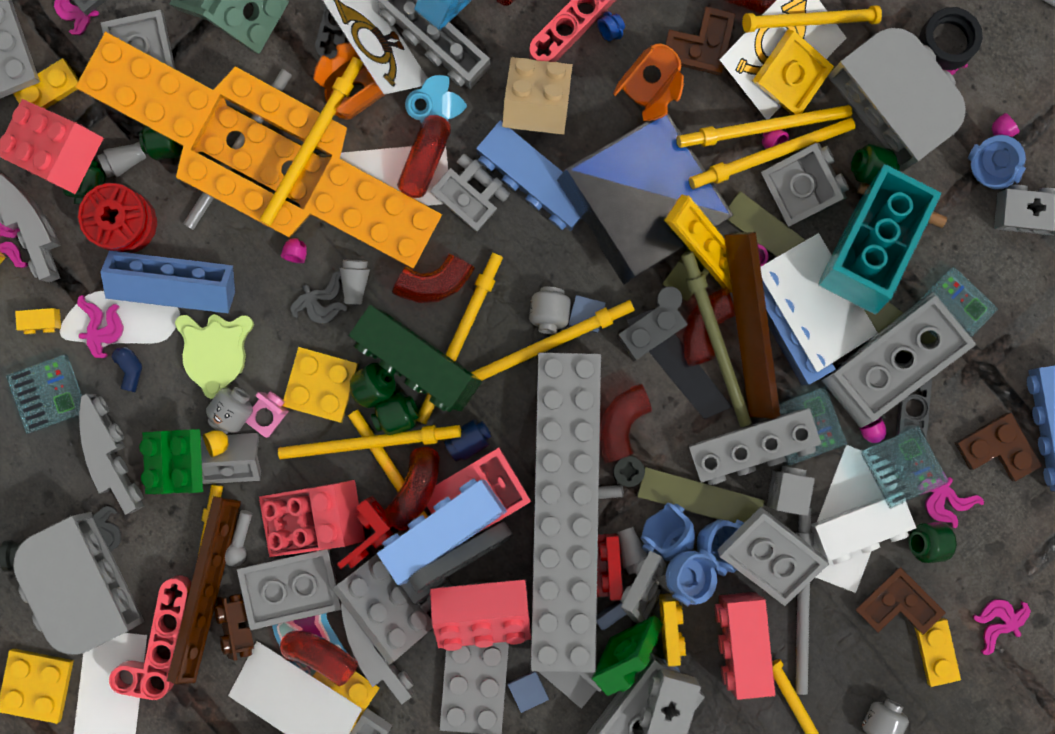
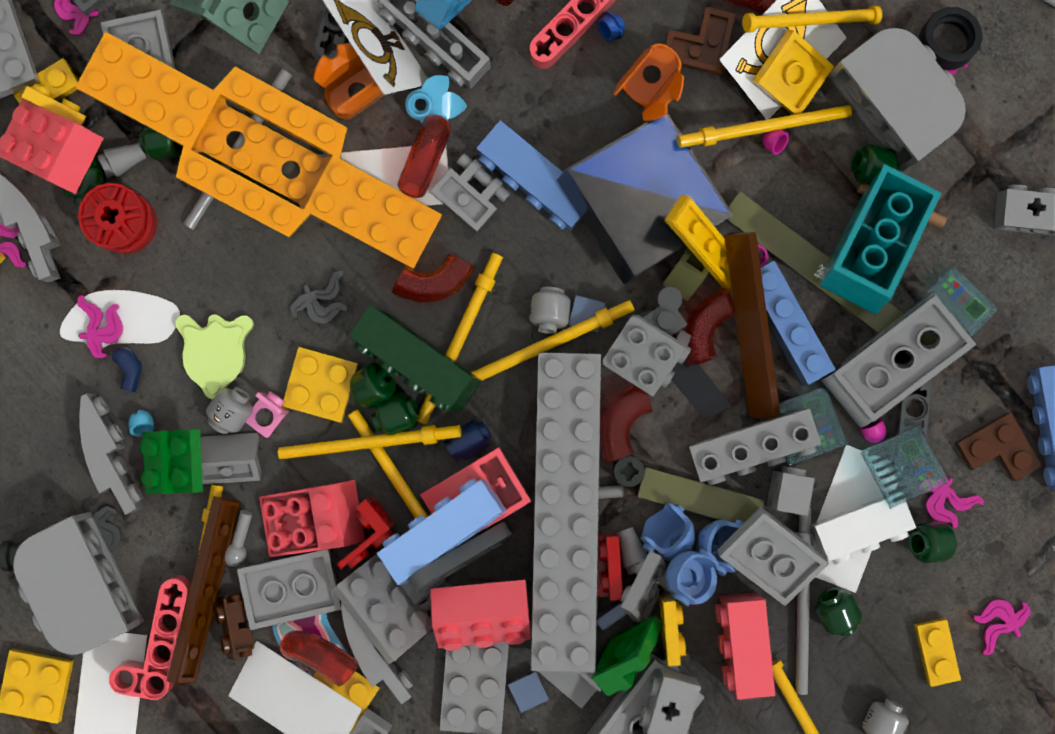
(38, 319): yellow piece -> none
(41, 98): none -> yellow plate
(45, 393): clear light blue tile -> none
(140, 423): none -> medium azure hinge
(168, 281): medium blue brick -> none
(215, 442): yellow hinge -> none
(294, 251): dark pink hinge -> none
(342, 88): yellow bar -> none
(354, 279): light grey cone -> none
(416, 489): clear red cylinder -> none
(537, 95): tan brick -> none
(646, 354): none -> light grey bracket
(698, 284): olive bar -> none
(721, 171): yellow bar -> none
(805, 183): light grey plate -> none
(832, 321): white sticker -> none
(838, 612): none -> dark green head
(900, 595): reddish brown plate -> none
(998, 161): medium blue cap -> none
(1005, 126): dark pink hinge -> none

